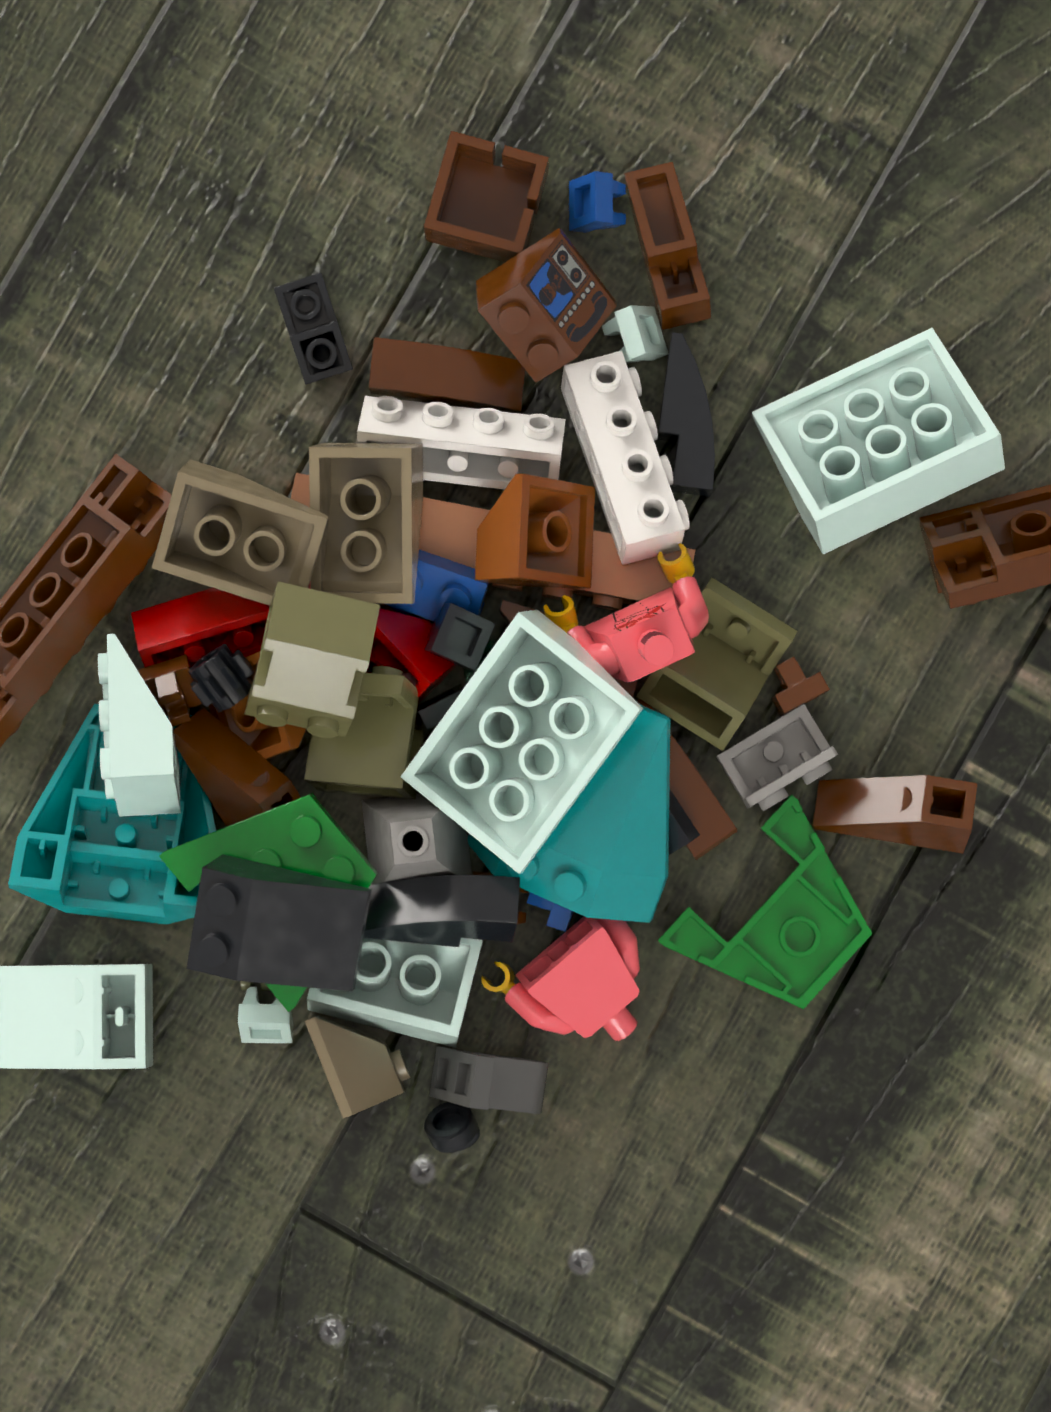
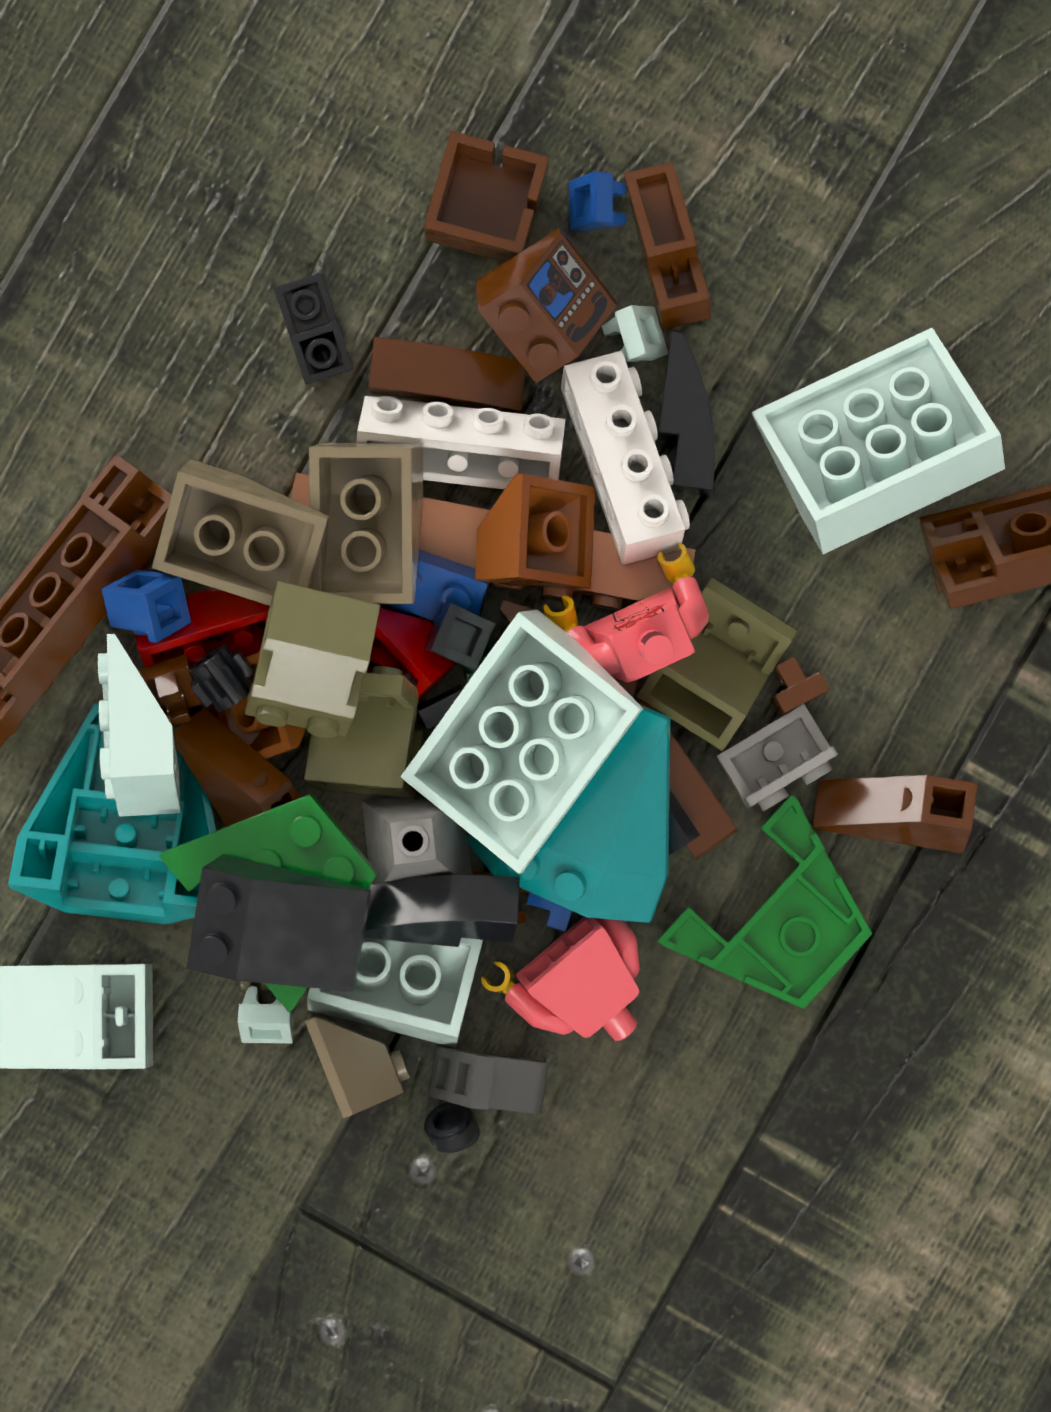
(147, 604): none -> blue brick

